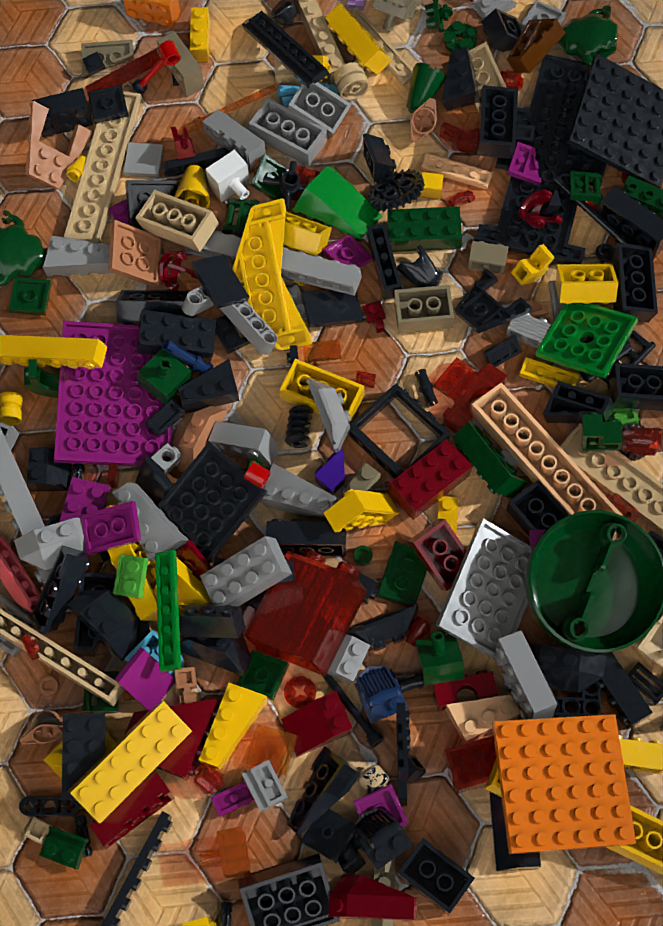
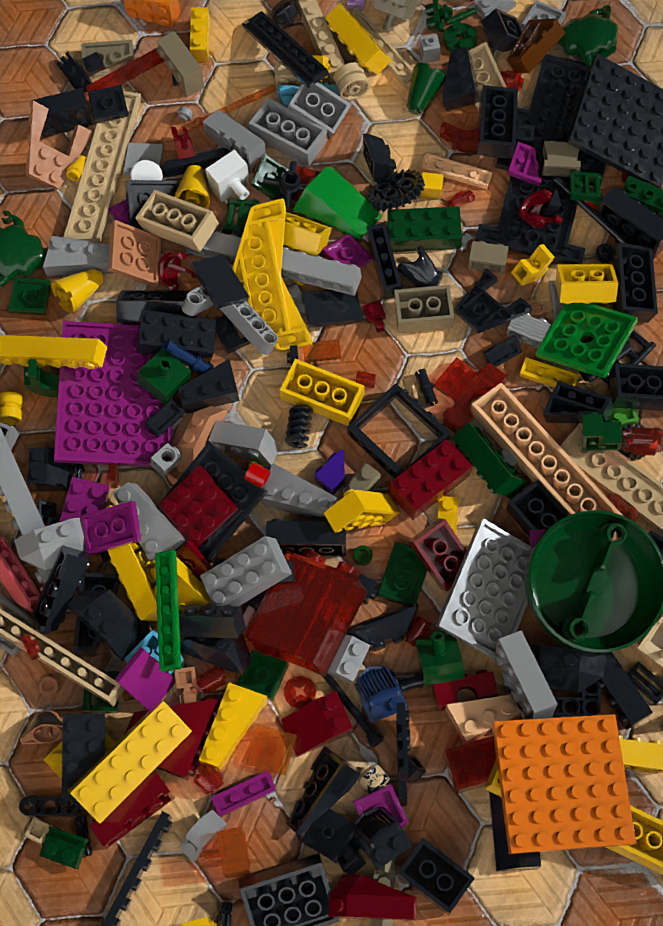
(46, 509): none -> black slope
(74, 72): none -> black hinge
(76, 288): none -> yellow cone
(130, 576): bright green plate -> none
(146, 171): none -> white piece
(153, 481): black tile -> none
(169, 57): red piece -> none
(184, 113): none -> light grey plate
(198, 506): none -> dark red plate
(202, 834): none -> light grey brick
(212, 680): none -> clear red brick
(264, 786): light grey plate -> none
(331, 412): light grey wedge -> none
(423, 120): nougat hat -> none
(429, 48): none -> light grey brick
(462, 15): none -> dark green piece
(559, 159): none -> dark tan hips

